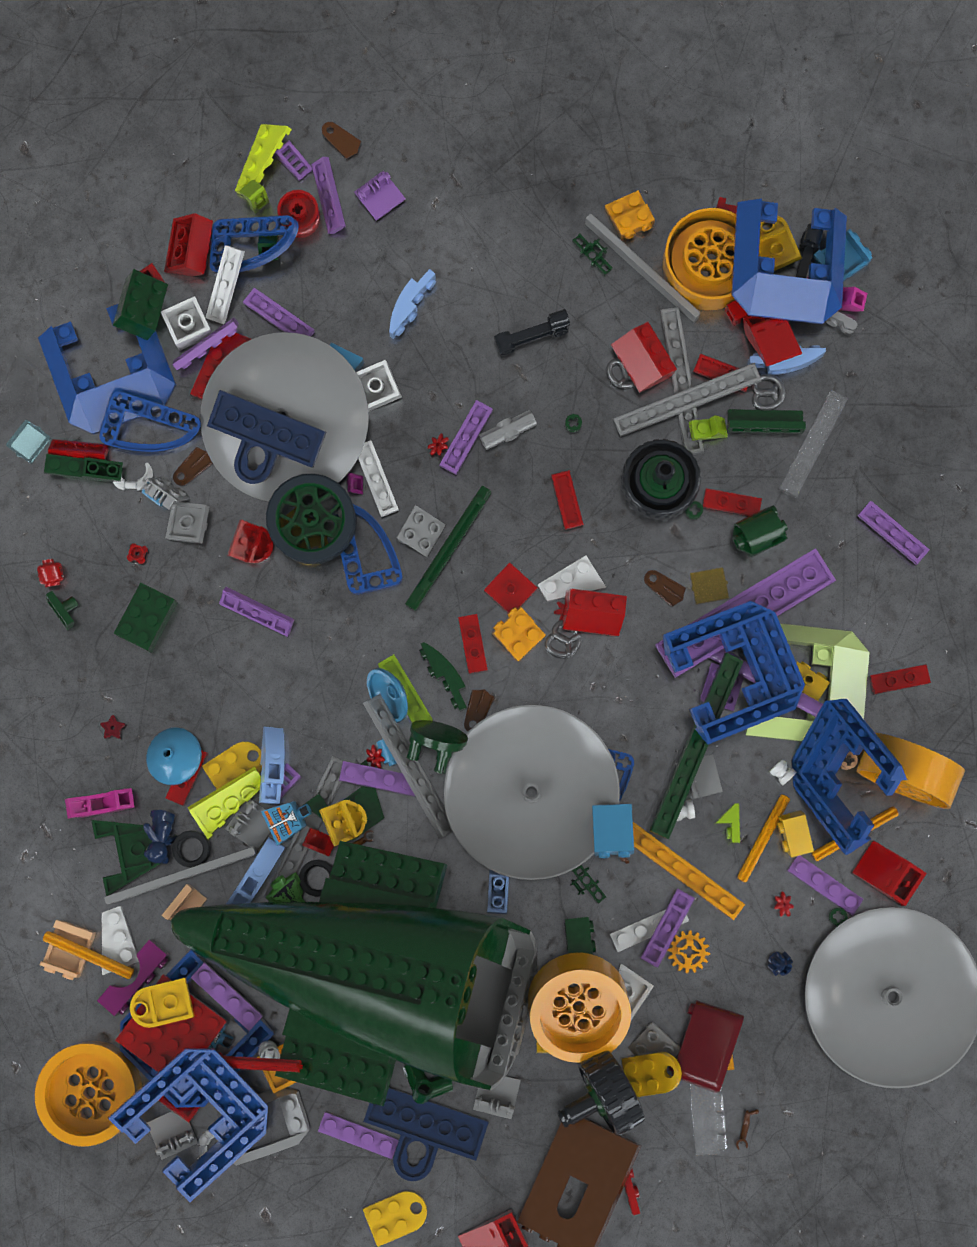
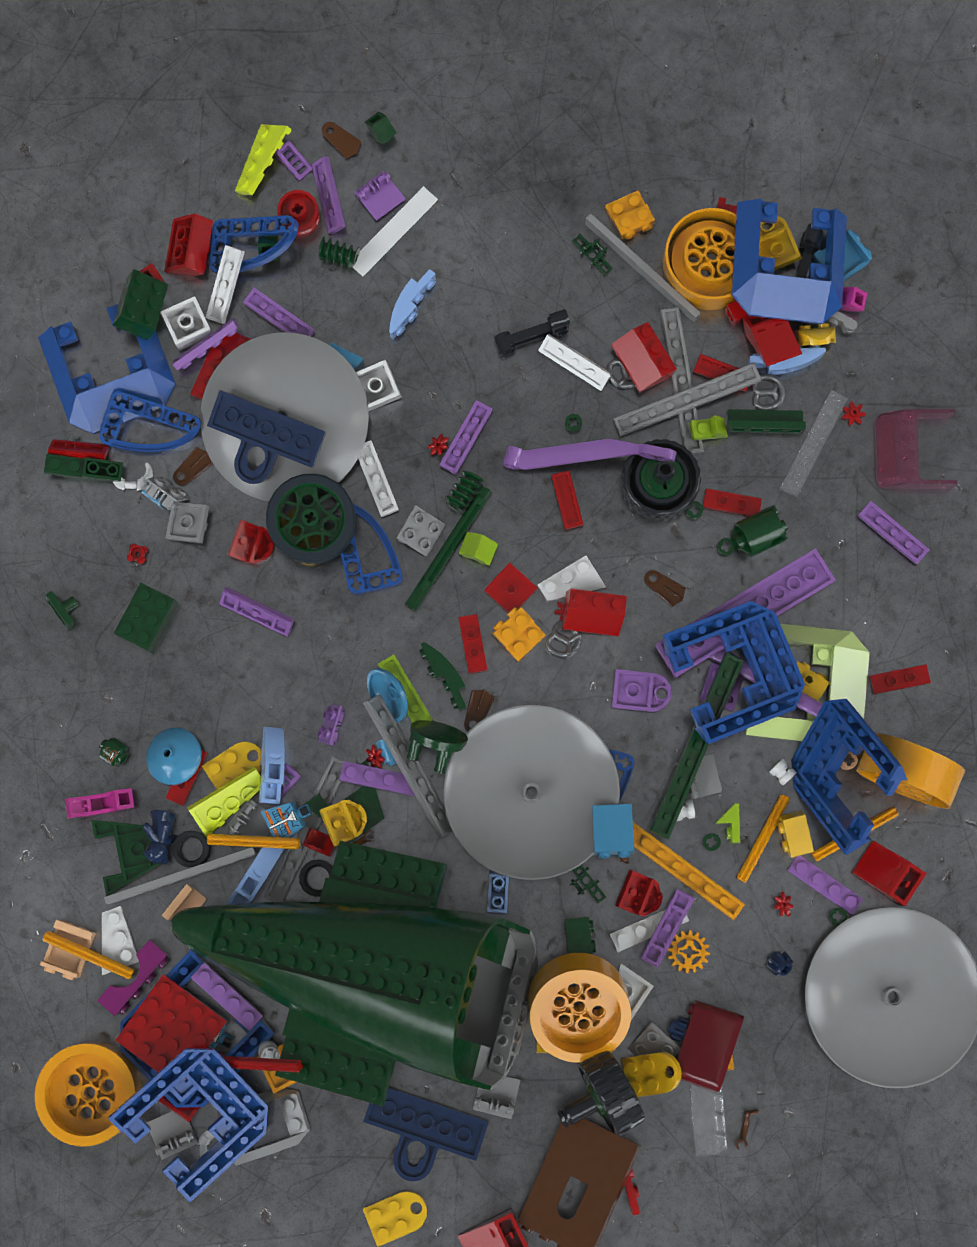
(28, 441): clear light blue piece -> none
(50, 573): red head -> none
(113, 751): none -> dark green head
(117, 727): dark red plate -> none
(163, 1003): yellow plate -> none
(253, 841): none -> light orange axle
(255, 195): lime slope -> none
(286, 889): bright green rock -> none
(331, 716): none -> medium lavender hinge
(338, 253): none -> dark green piece
(355, 483): magenta slope -> none
(358, 1135): medium lavender plate -> none
(380, 128): none -> dark green brick
(394, 230): none -> white sticker
(433, 1087): dark green piece -> none
(463, 490): none -> dark green piece
(478, 548): none -> lime piece
(507, 429): light grey piece -> none
(575, 362): none -> white plate
(581, 452): none -> medium lavender piece
(638, 691): none -> medium lavender plate
(639, 894): none -> red slope
(678, 1028): none -> dark blue gear
(709, 585): clear yellow piece -> none
(714, 847): none -> dark green bush
(728, 541): none -> dark green bush
(815, 336): none -> yellow slope
(849, 413): none -> red plant
(898, 449): none -> clear pink windscreen

